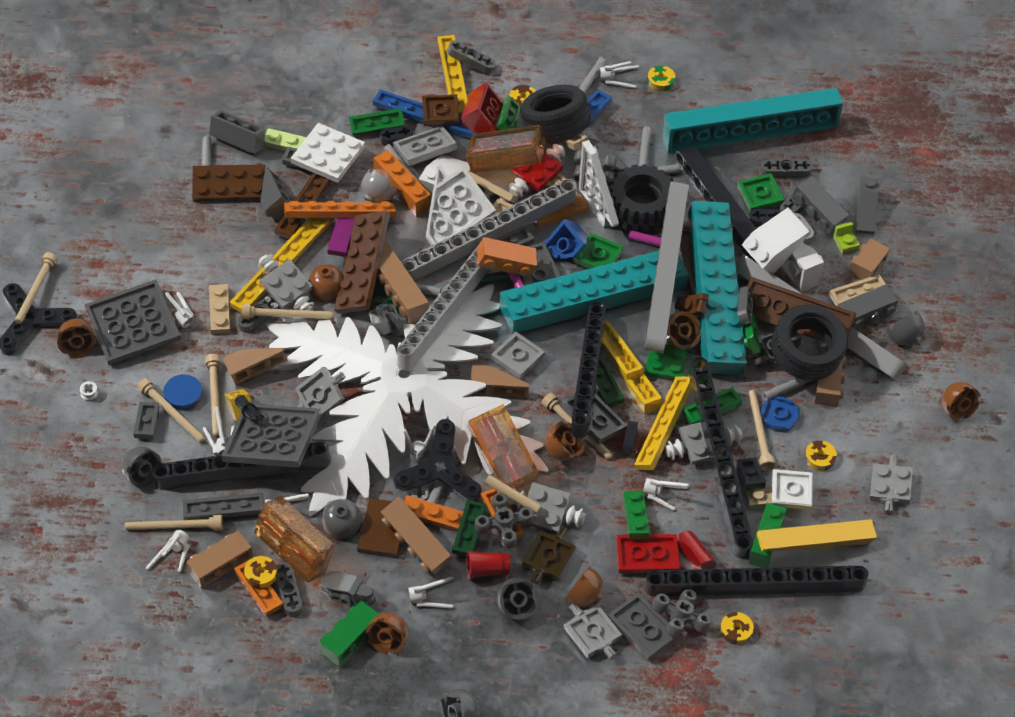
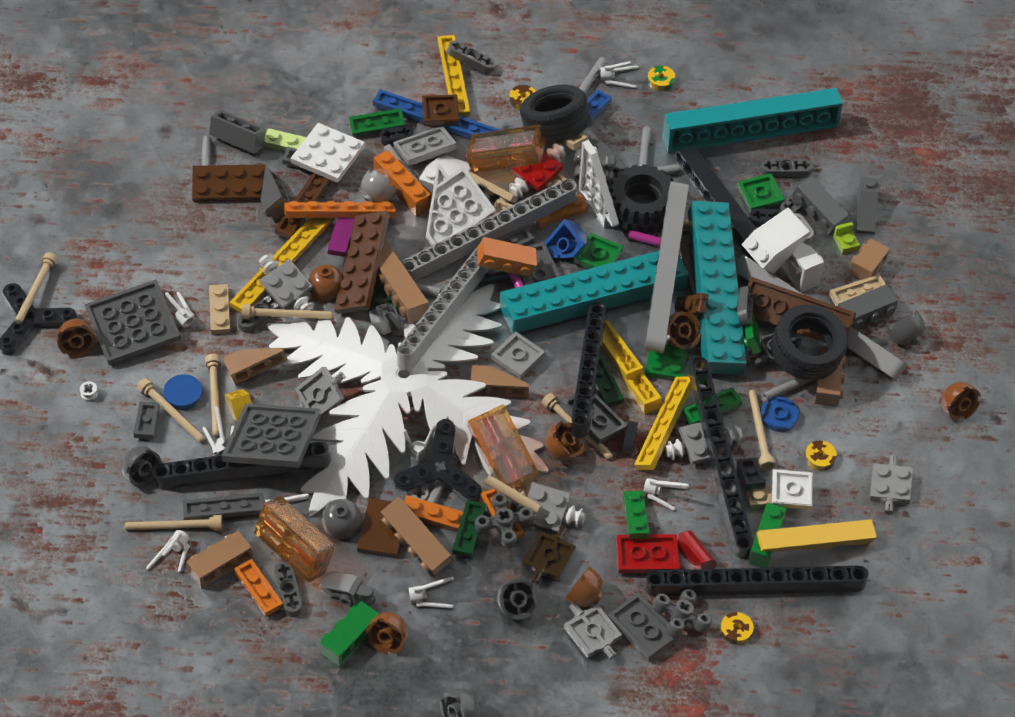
(247, 409): black axle -> none
(264, 579): yellow piece -> none
(482, 110): red slope -> none
(486, 564): red plant -> none
(509, 114): green plate -> none

